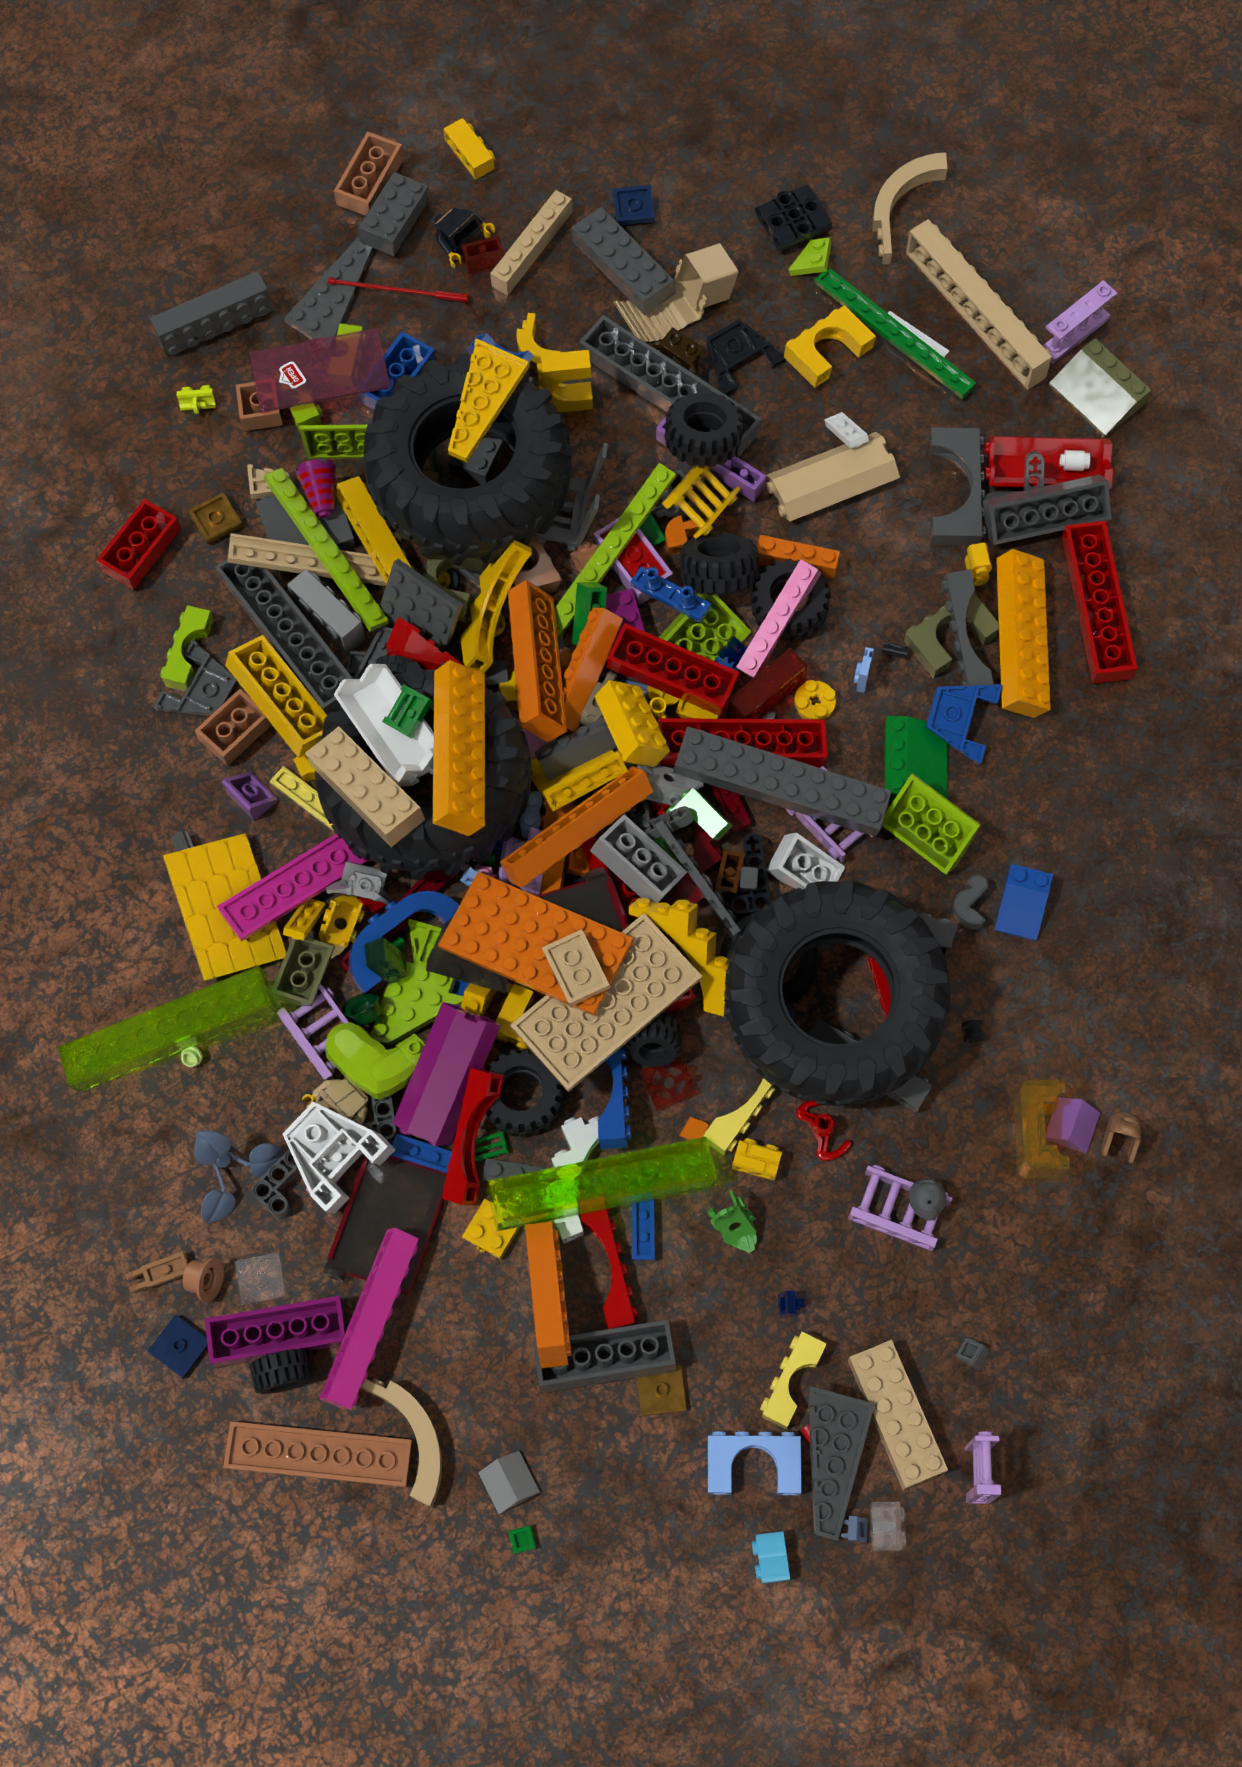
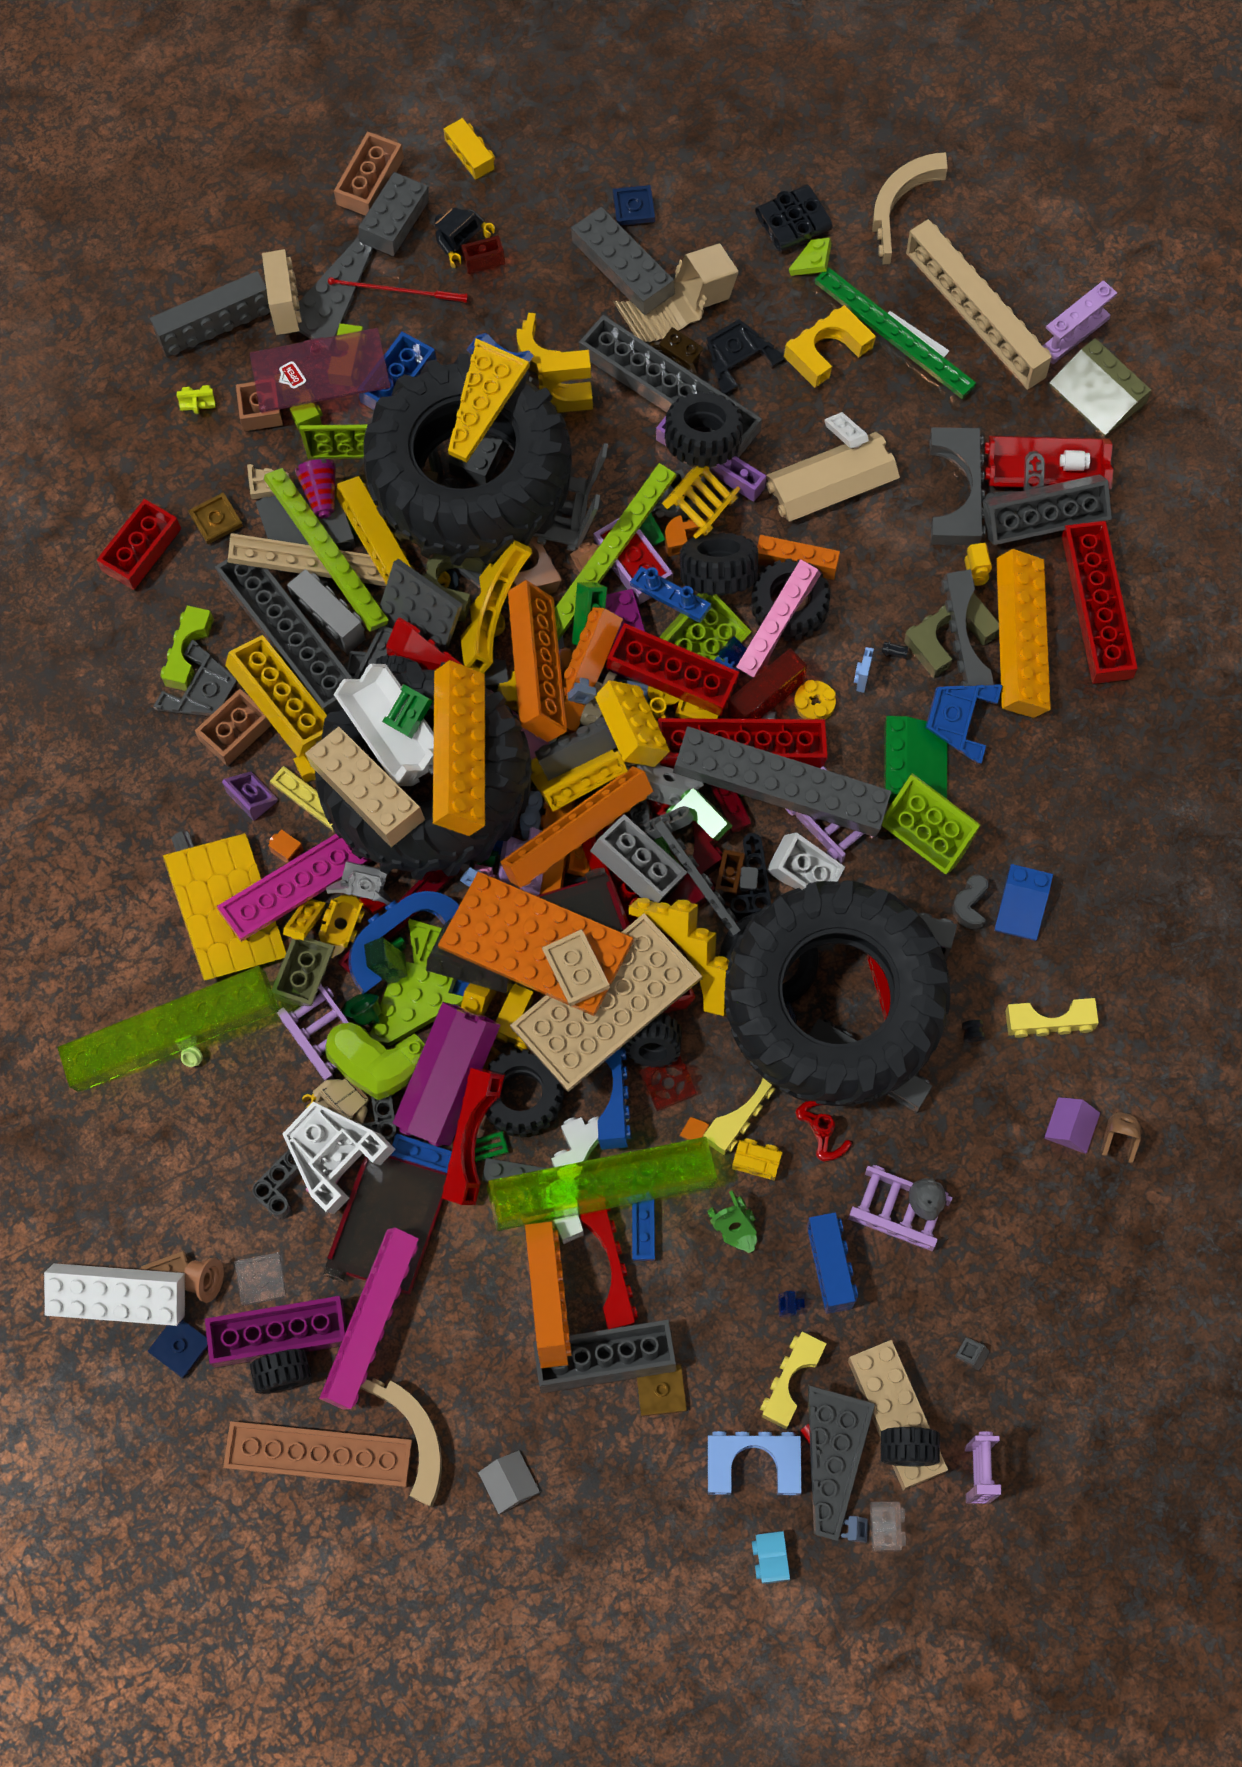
(114, 1294): none -> white brick
(213, 1148): sand blue plant -> none
(281, 291): none -> tan brick
(285, 846): none -> orange brick
(484, 1235): yellow plate -> none
(522, 1539): green tile -> none
(531, 242): tan brick -> none
(582, 692): none -> sand blue tile
(831, 1264): none -> blue brick
(910, 1446): none -> black tyre
(1025, 1020): none -> light yellow arch
(1033, 1156): clear yellow windscreen -> none

